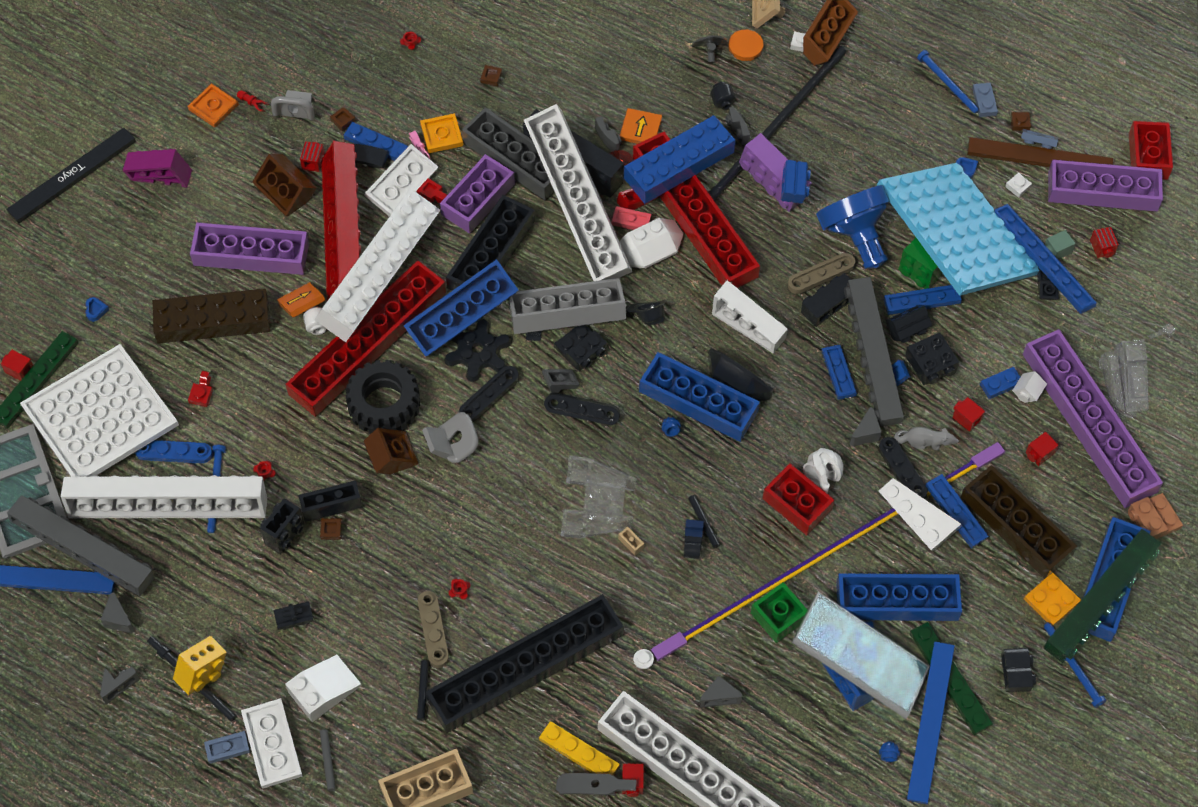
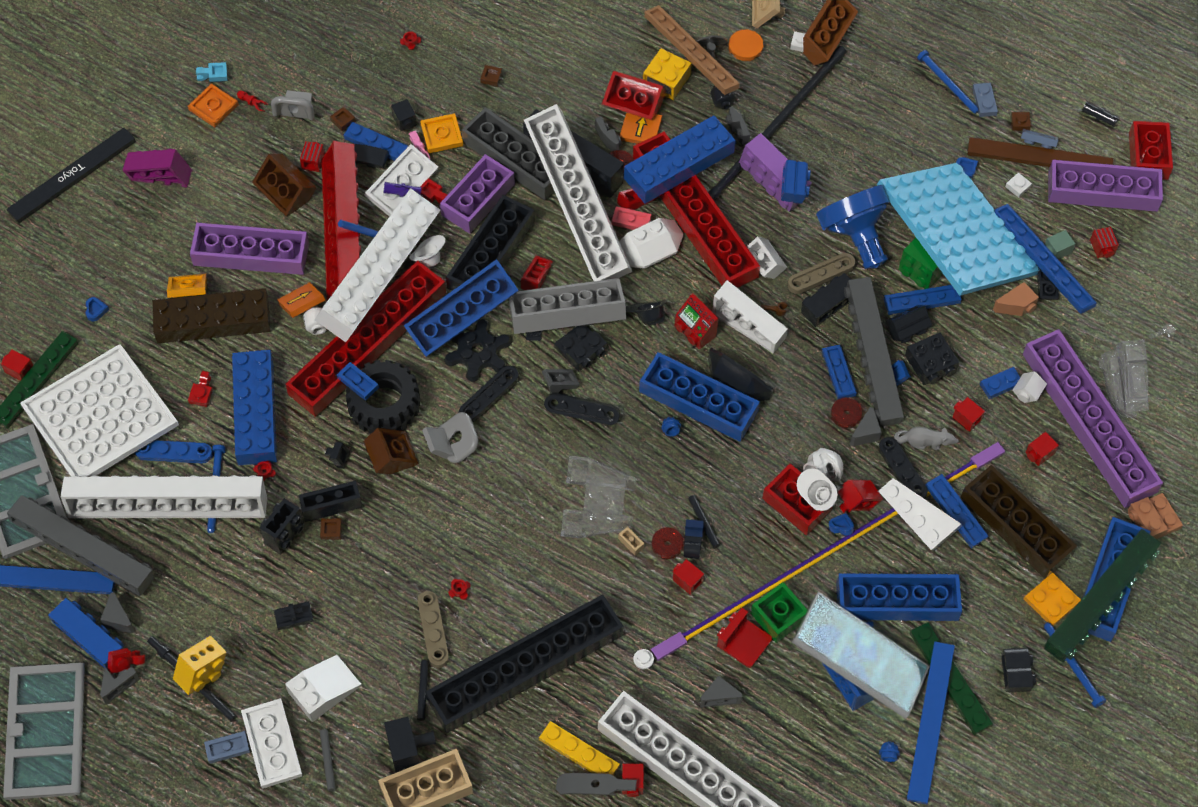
(44, 731): none -> door
(84, 631): none -> blue brick
(121, 659): none -> red plate
(186, 285): none -> light orange plate
(215, 72): none -> medium azure plate
(254, 407): none -> blue brick
(338, 454): none -> black tile
(357, 228): none -> blue bar
(357, 381): none -> blue plate
(399, 189): none -> dark purple pin
(404, 115): none -> black brick
(404, 743): none -> black brick
(429, 251): none -> white piece
(529, 282): none -> red slope
(634, 95): none -> red slope
(667, 551): none -> clear red piece
(669, 72): none -> yellow piece
(687, 576): none -> red brick
(692, 50): none -> medium nougat plate
(696, 322): none -> red slope
(743, 639): none -> red bracket
(770, 262): none -> white brick
(778, 311): none -> reddish brown hand
(817, 489): none -> white piece
(841, 524): none -> blue tile
(849, 405): none -> clear red piece
(859, 496): none -> red brick
(1017, 301): none -> nougat slope
(1100, 114): none -> black pin

